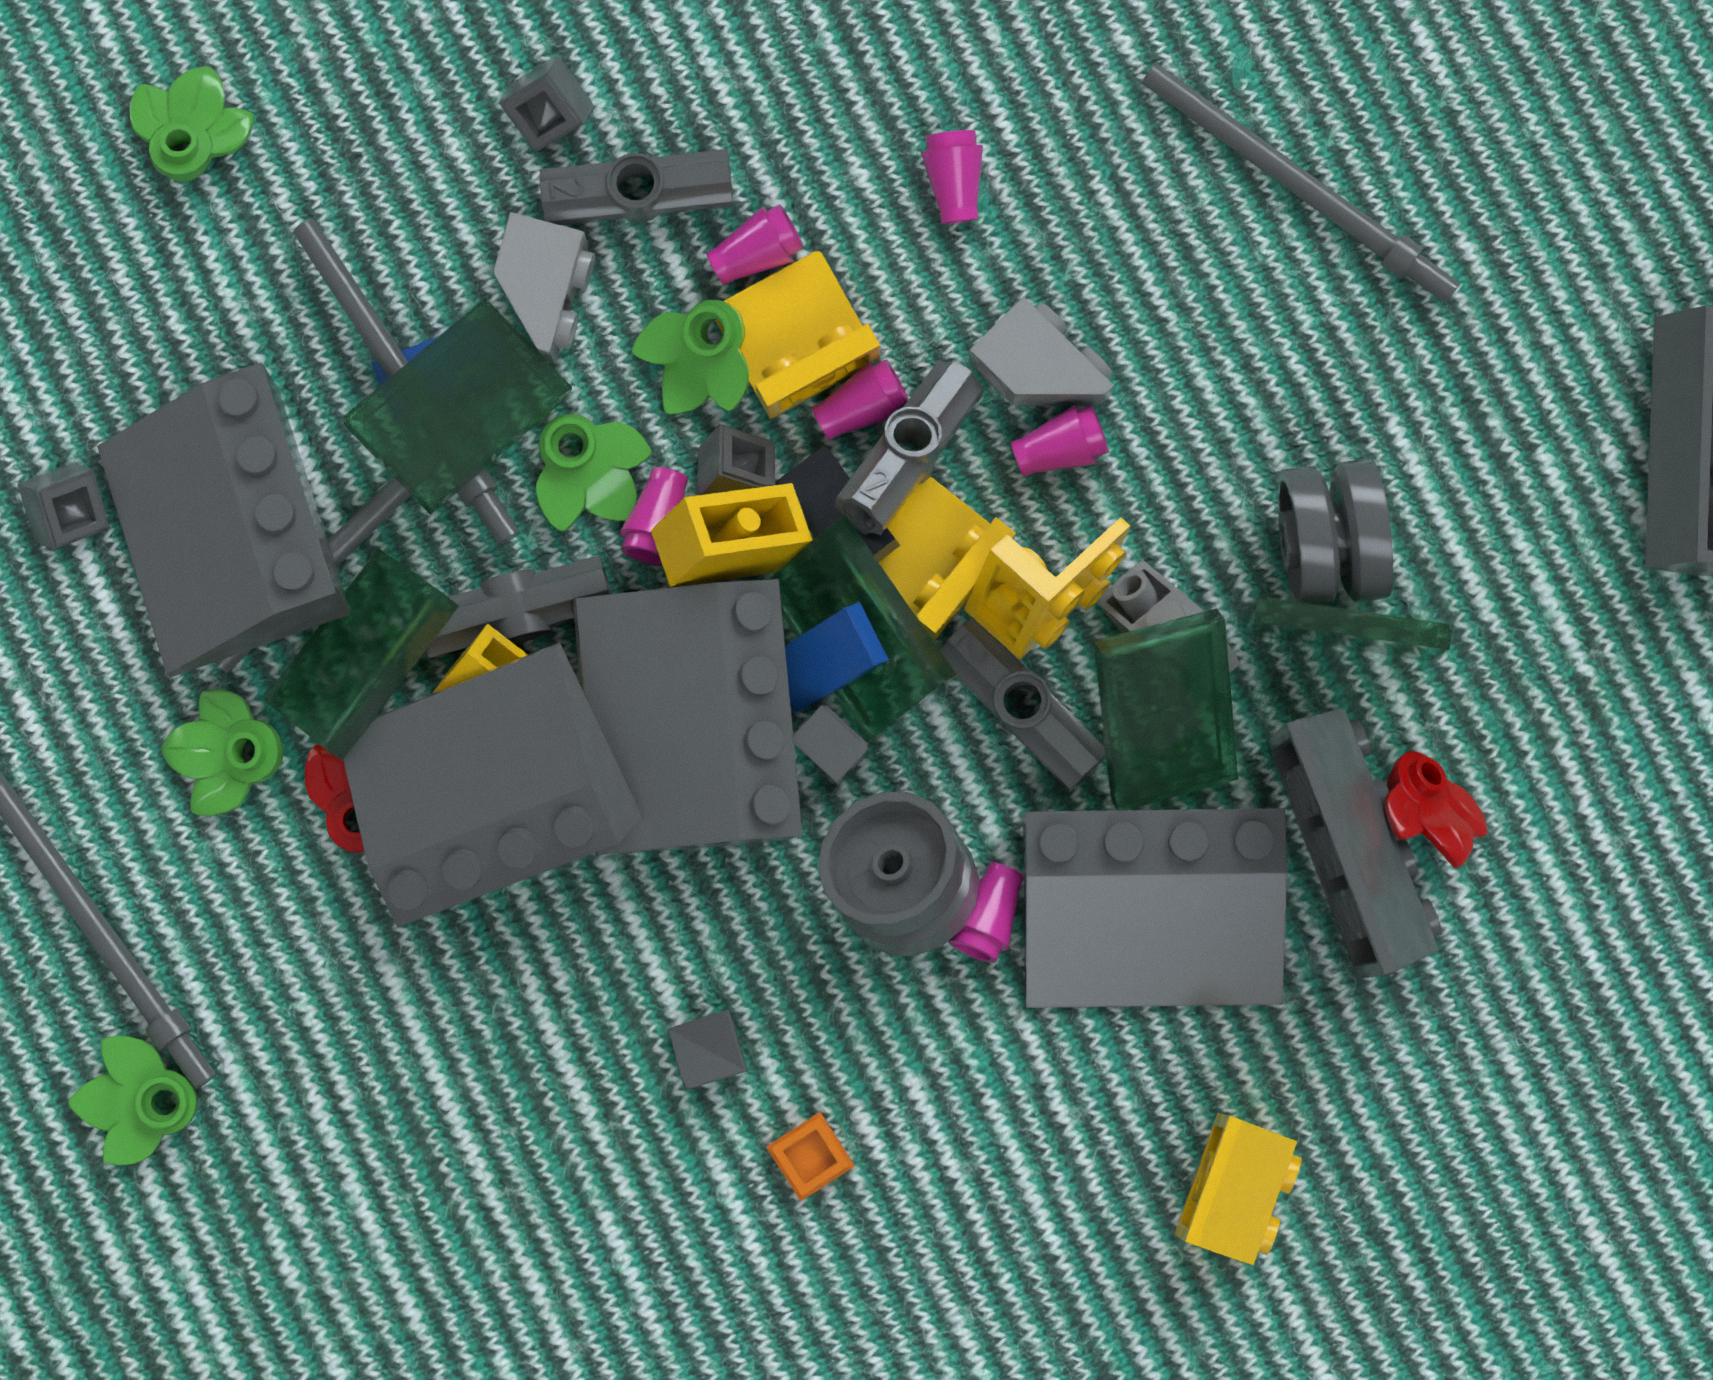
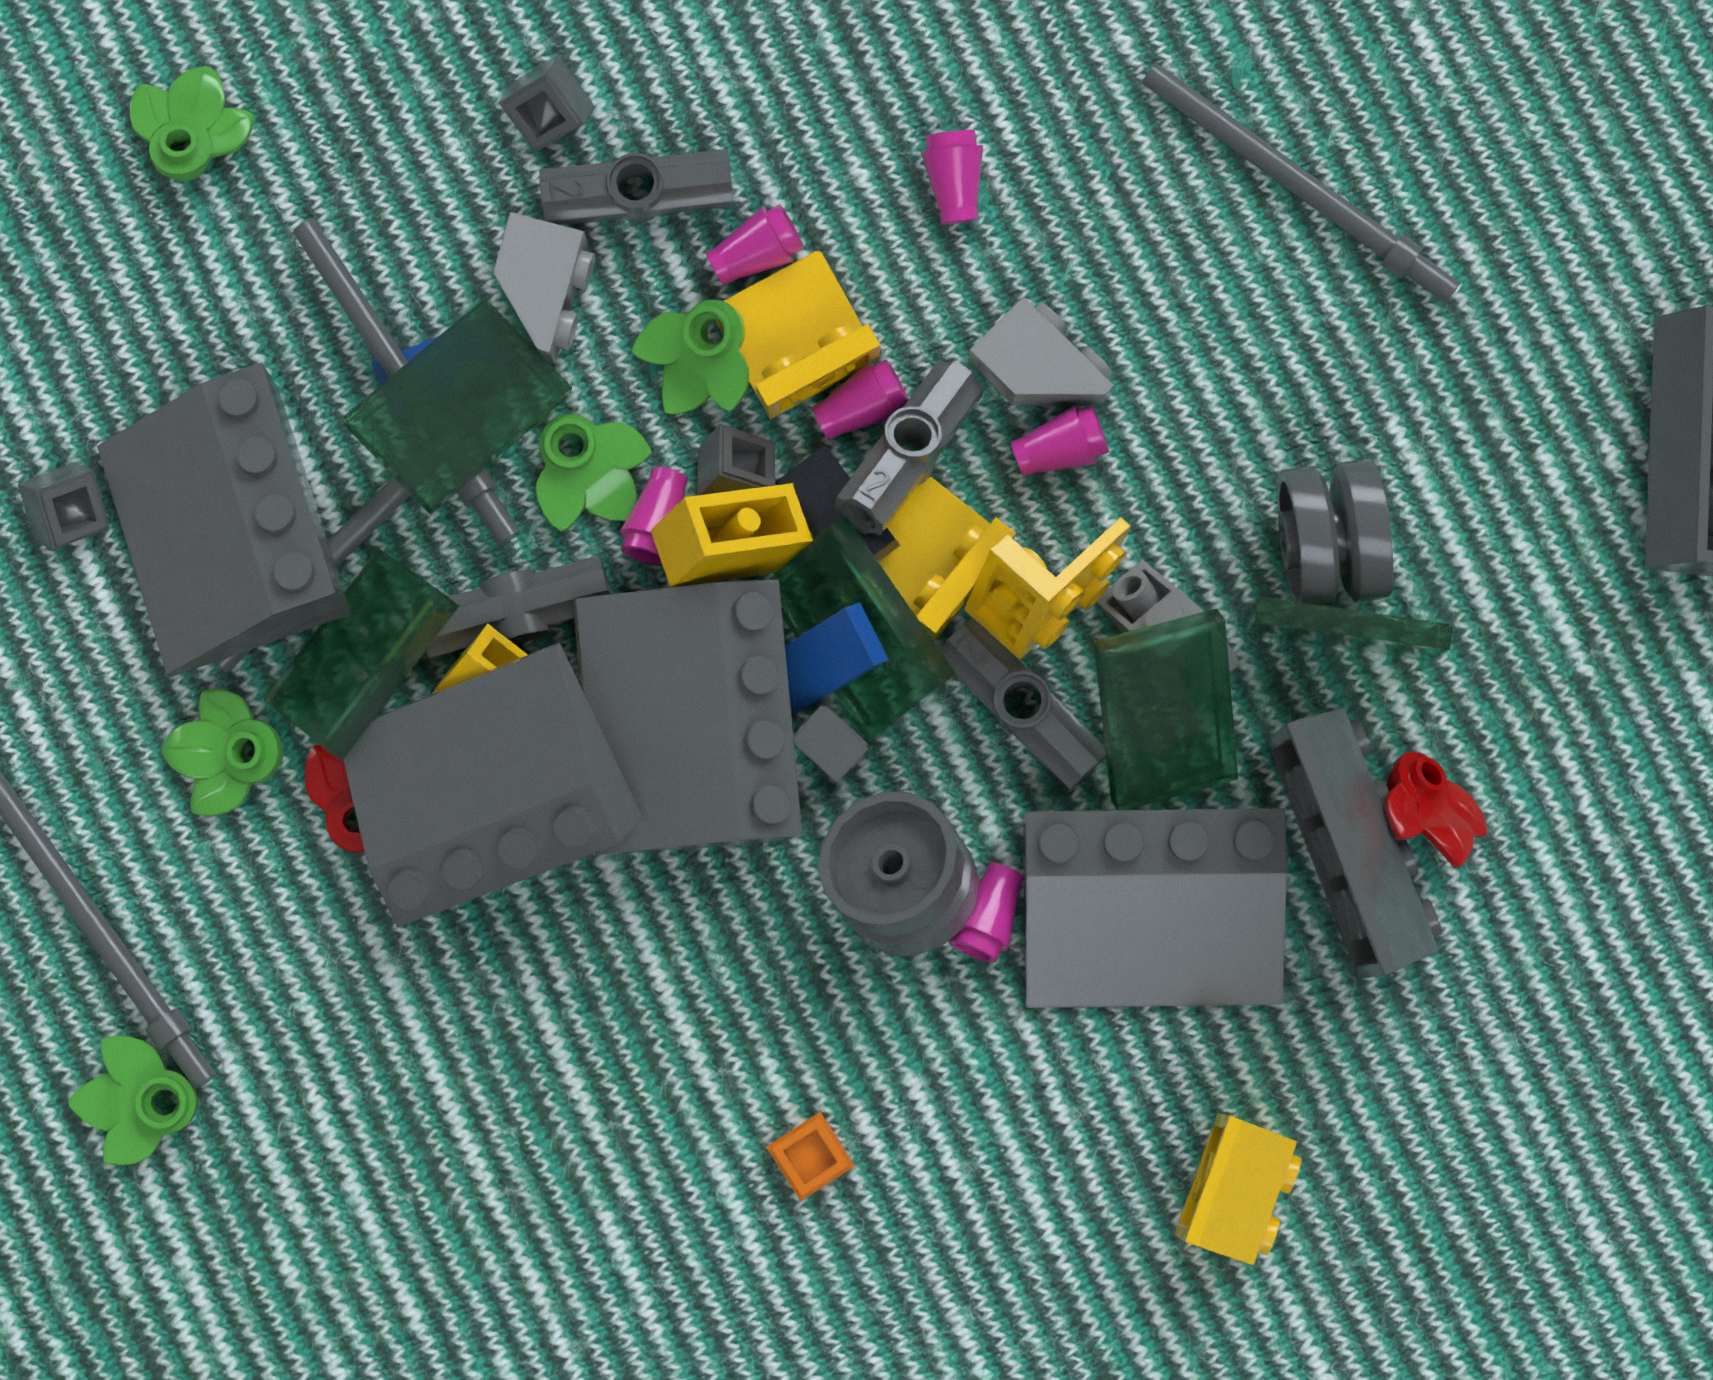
(707, 1049): dark grey slope -> none

